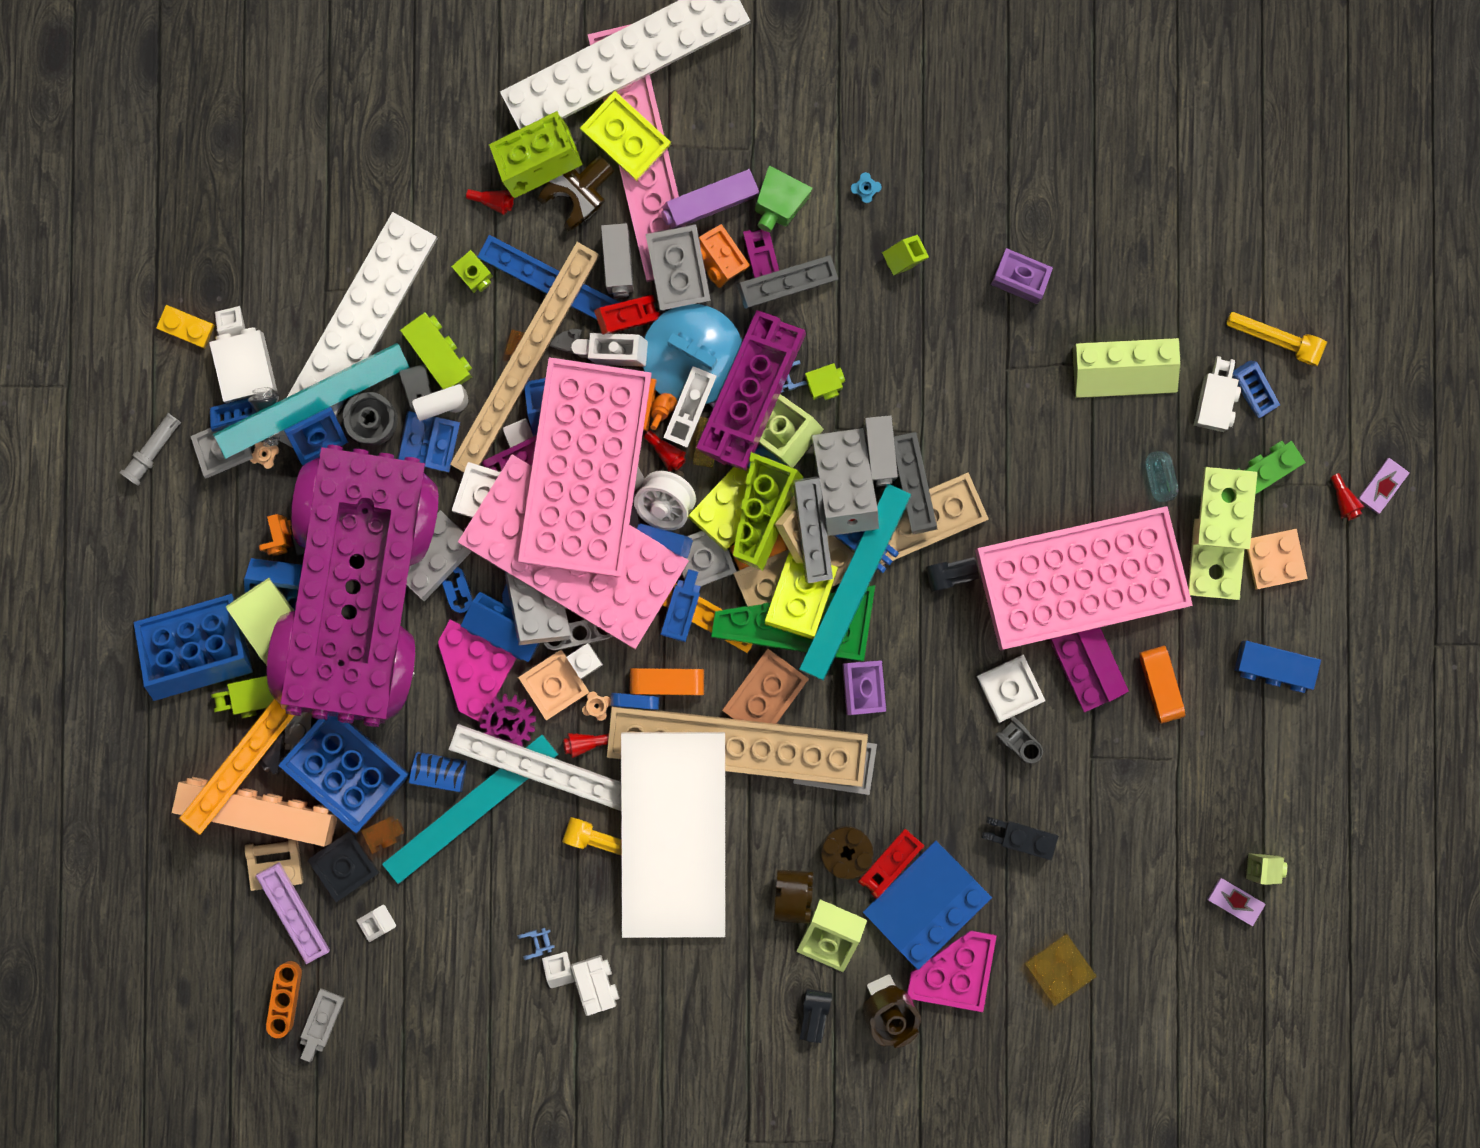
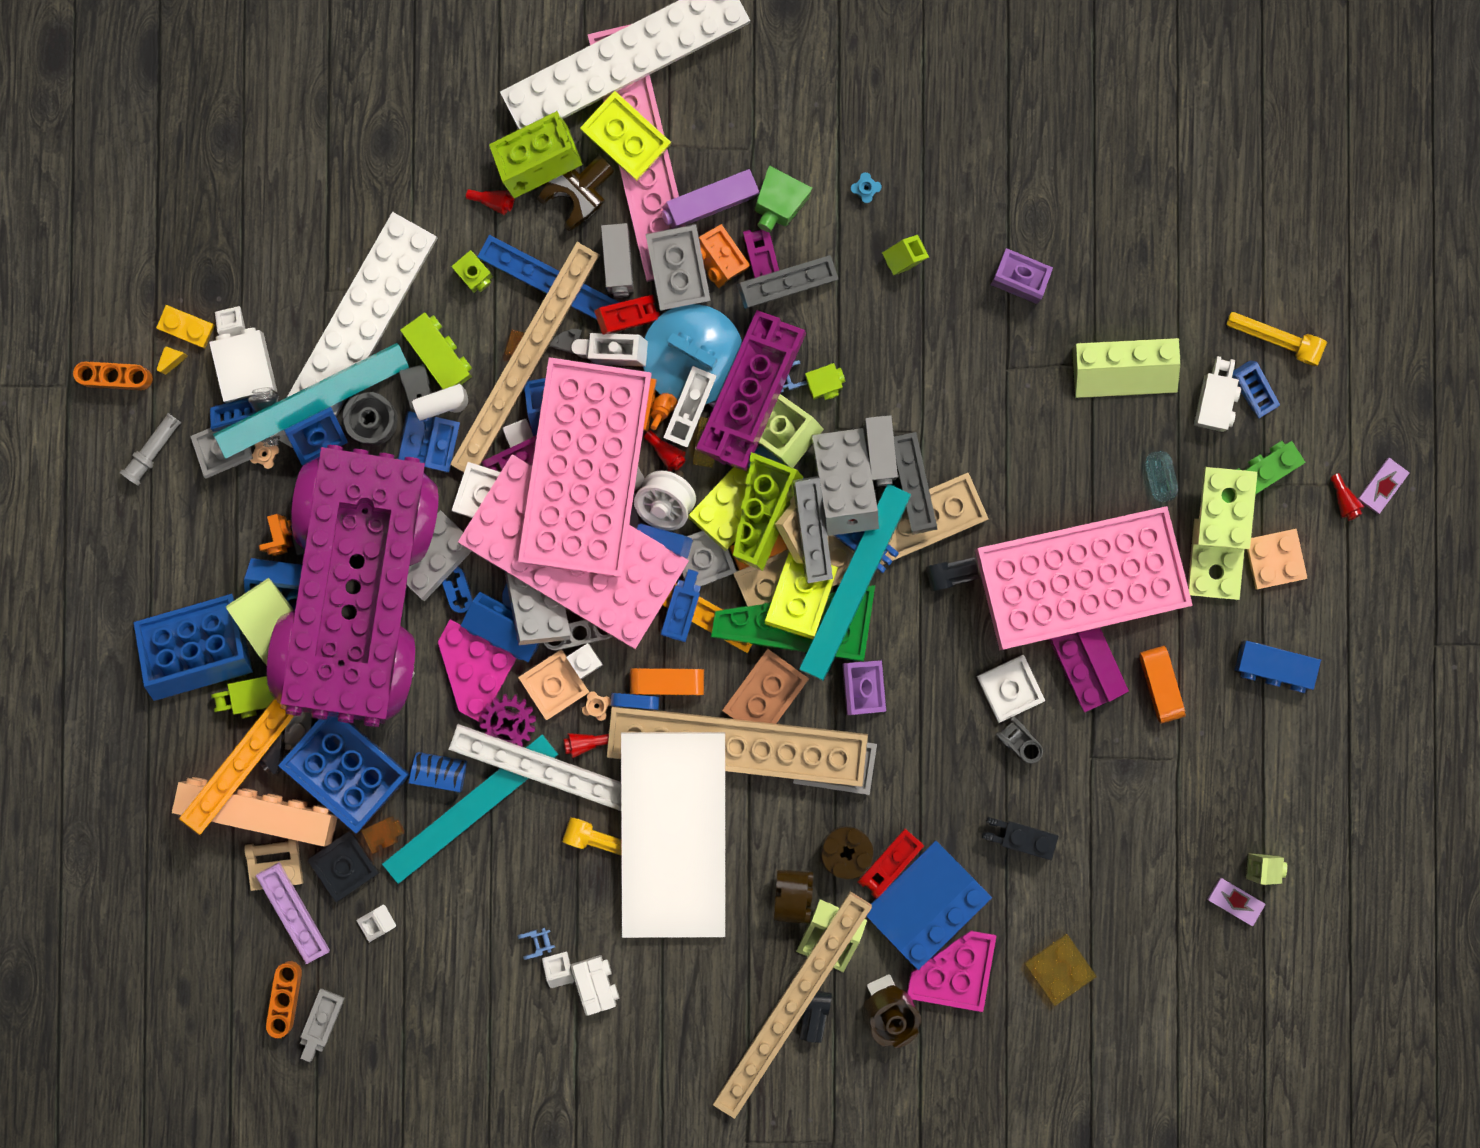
(100, 375): none -> orange beam
(170, 359): none -> yellow slope
(792, 1004): none -> tan plate

